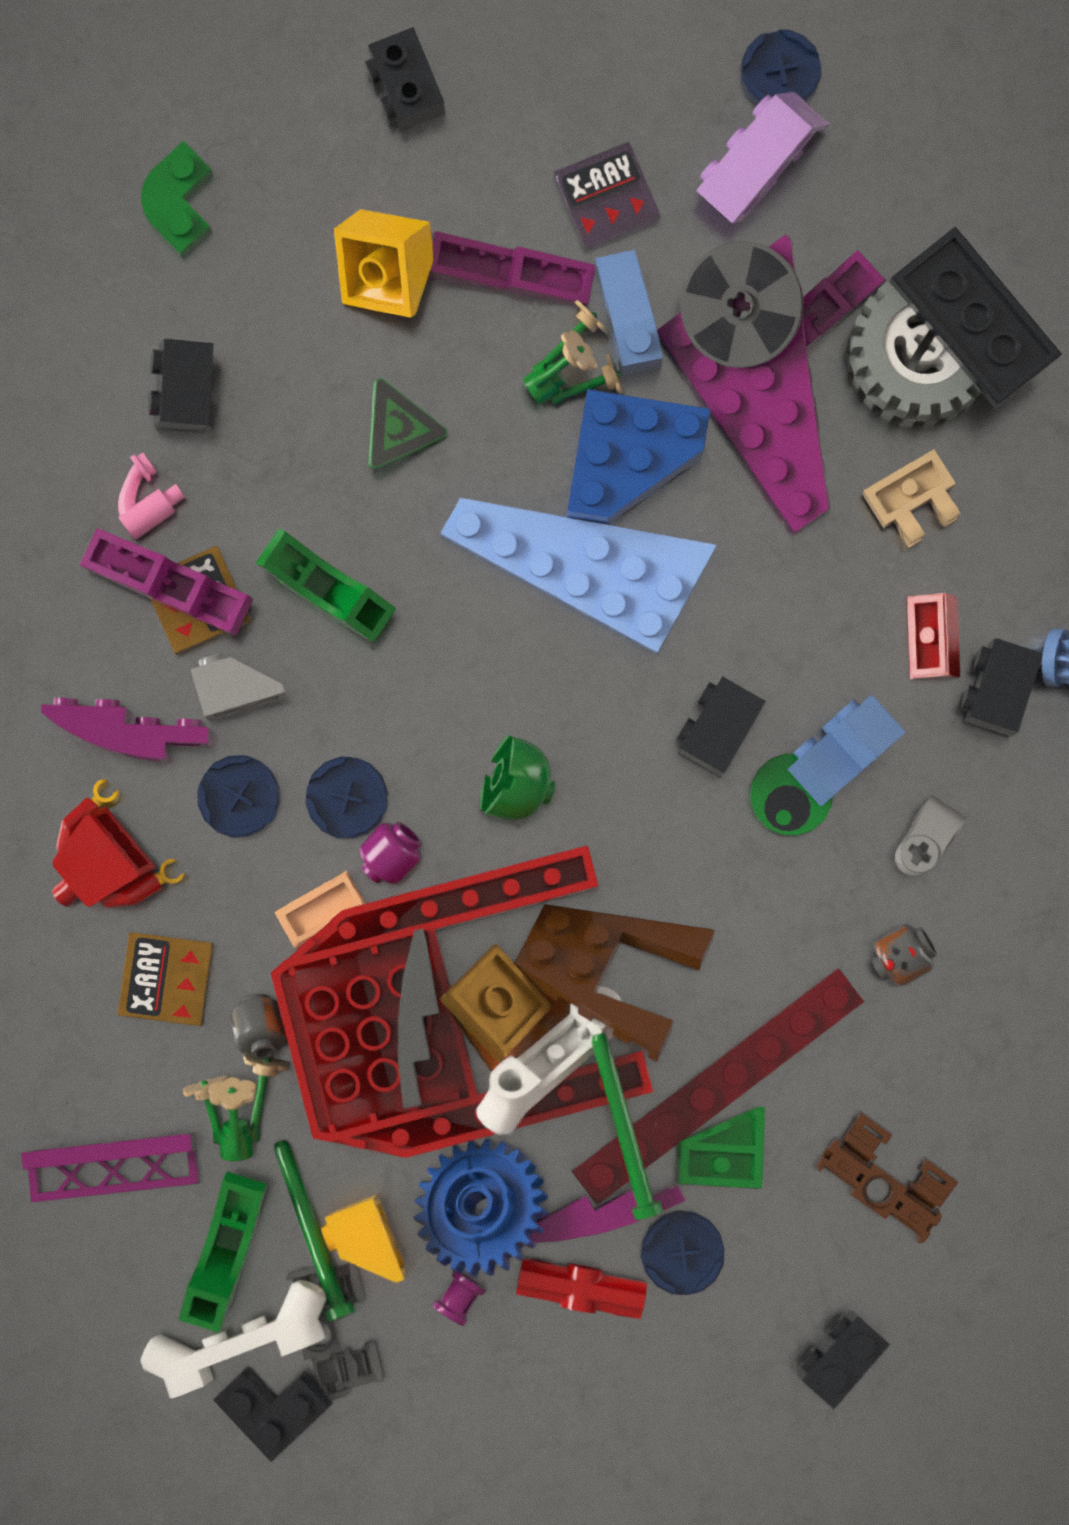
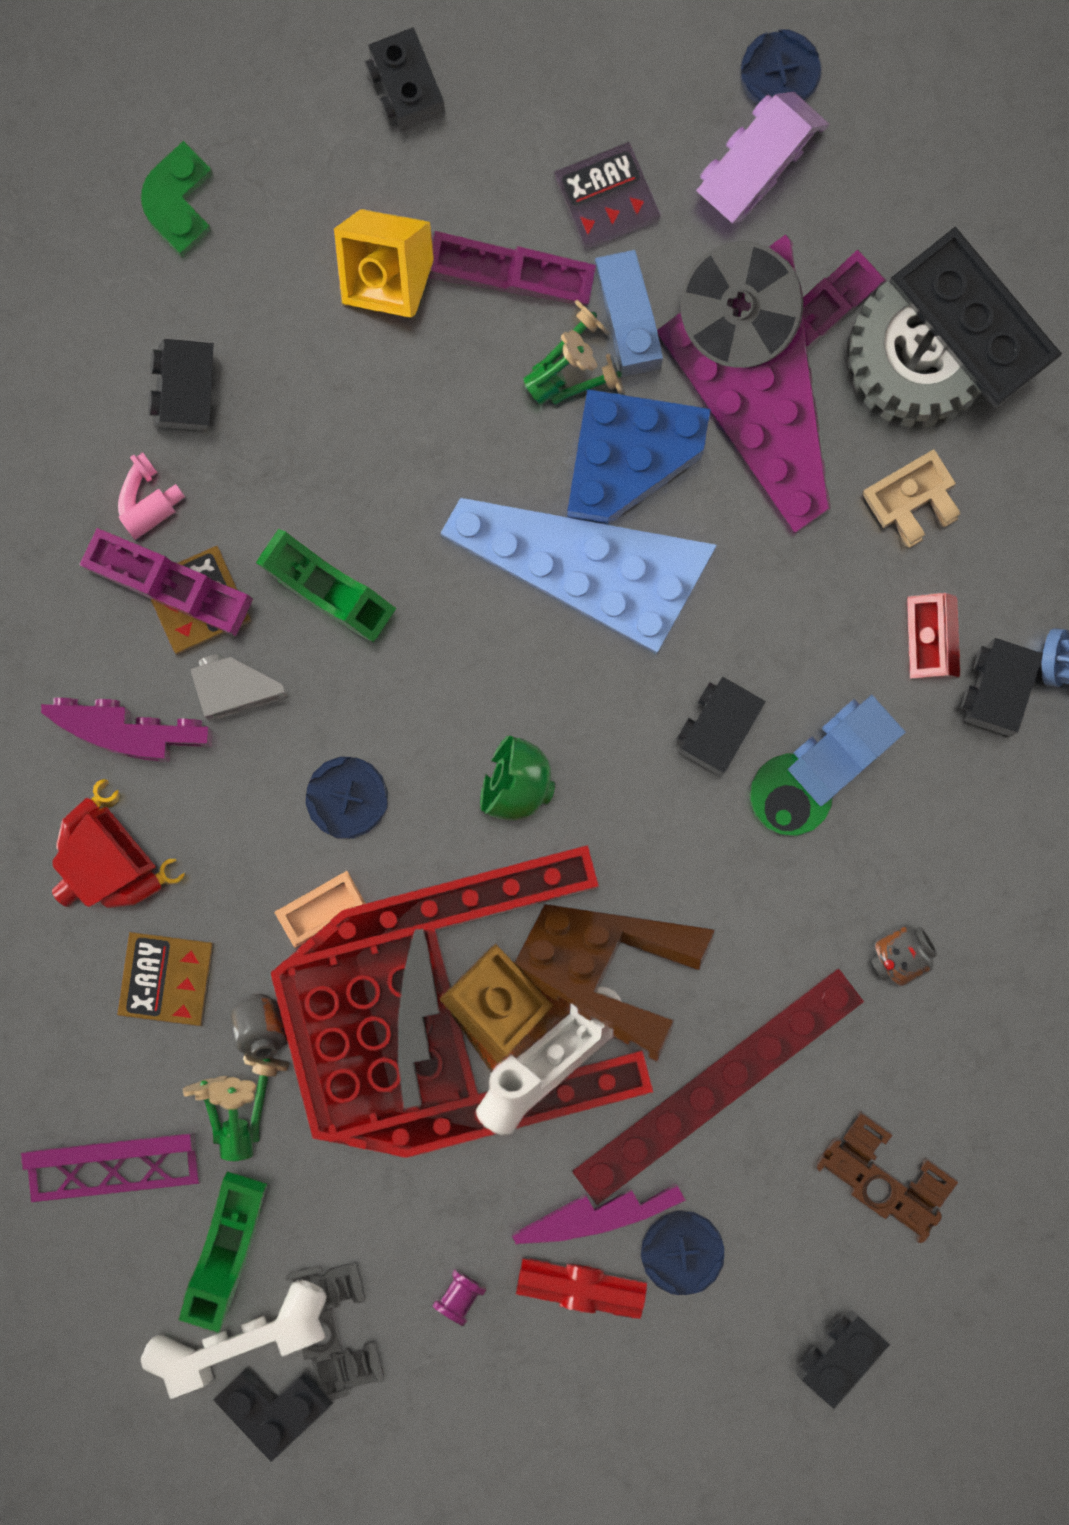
(239, 796): dark blue tile -> none
(338, 1307): green bar -> none
(365, 1238): yellow slope -> none
(390, 853): magenta head -> none
(398, 426): black piece -> none
(501, 1228): blue gear -> none
(646, 1206): green bar -> none
(725, 1153): green wing -> none
(932, 831): light grey piece -> none

